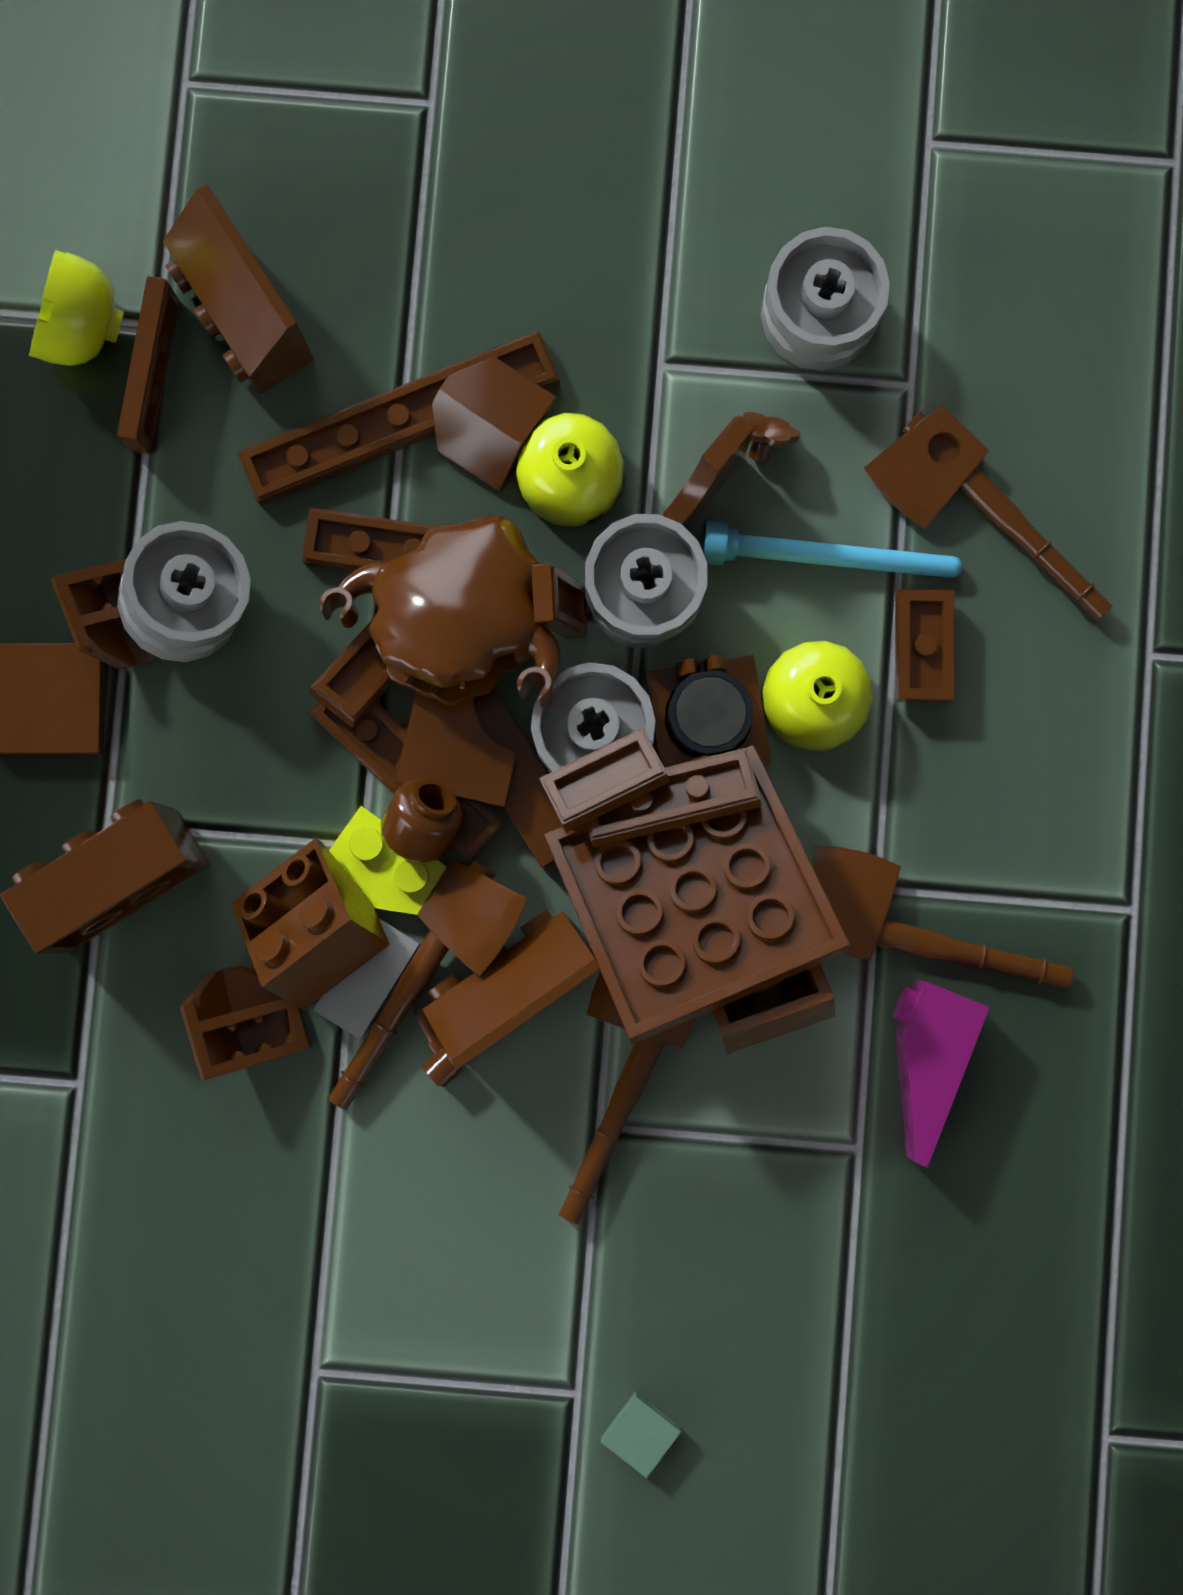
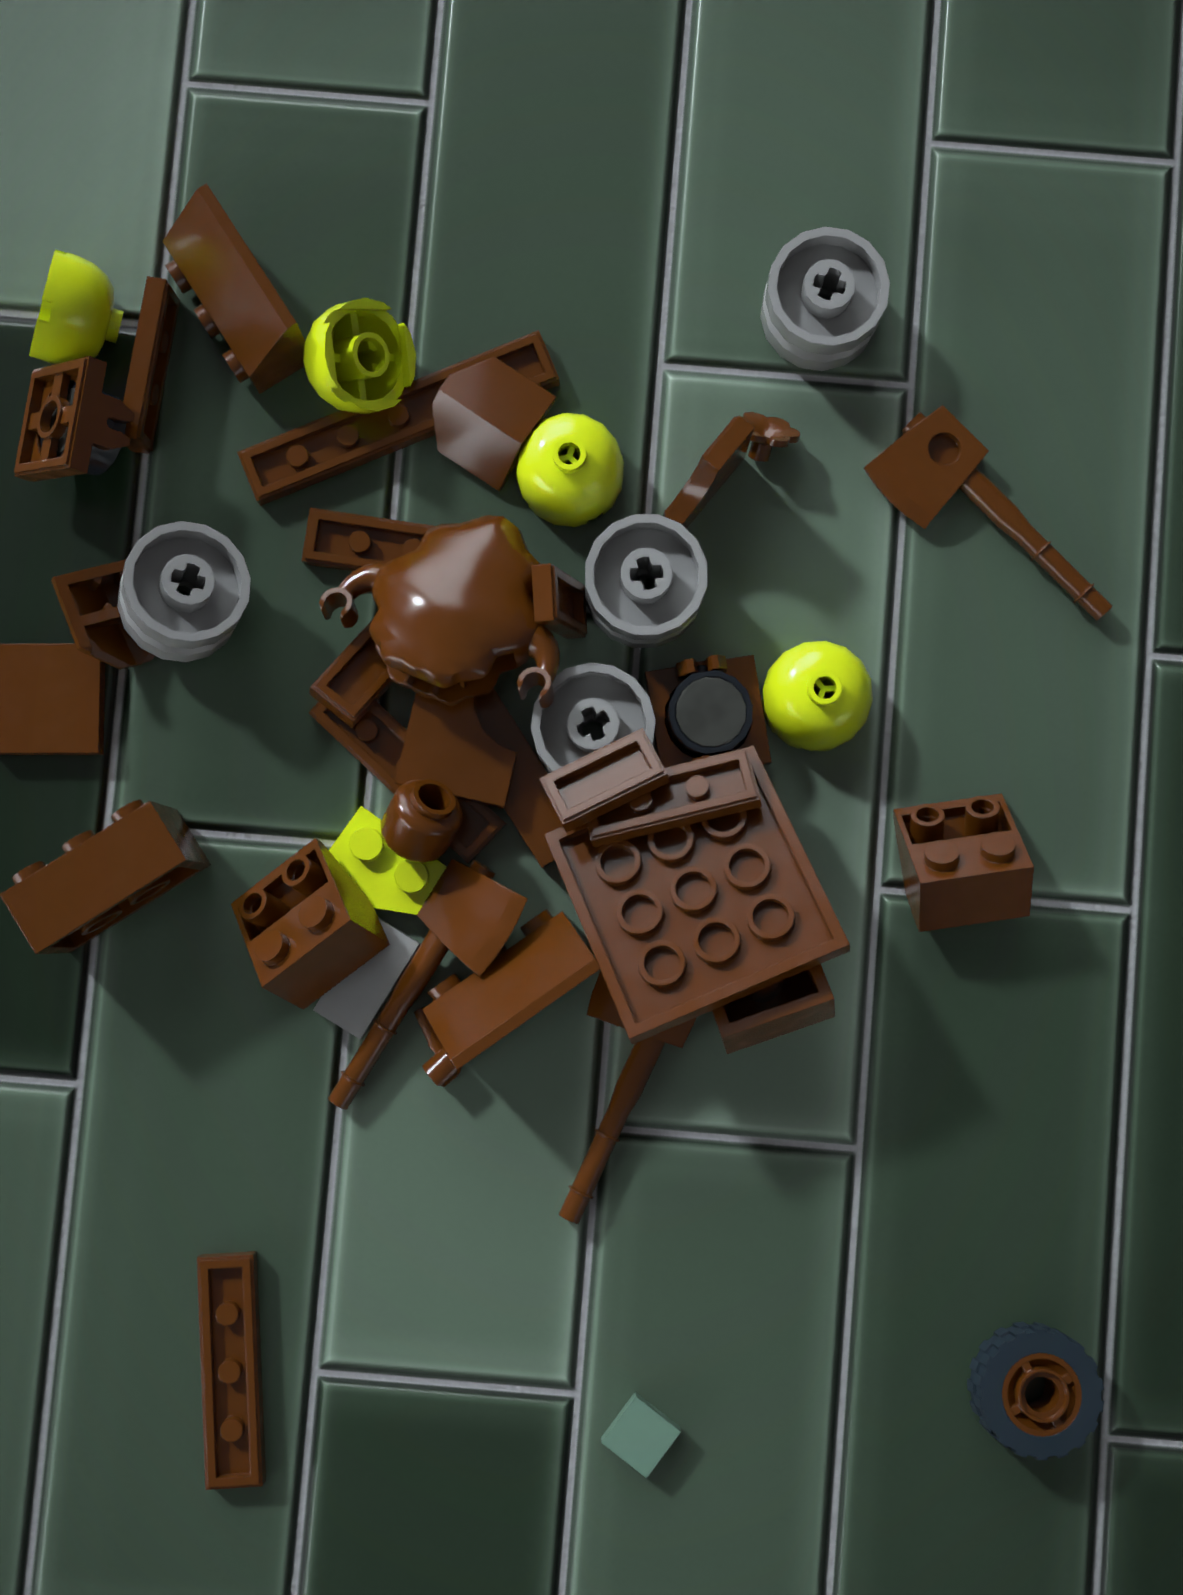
(70, 422): none -> reddish brown piece
(231, 1370): none -> reddish brown tile
(239, 1023): reddish brown slope -> none
(359, 356): none -> neon yellow cylinder
(725, 543): medium azure piece -> none
(860, 895): reddish brown piece -> none
(924, 646): reddish brown plate -> none
(932, 1051): magenta slope -> none
(963, 862): none -> reddish brown slope
(1069, 1400): none -> black wheel

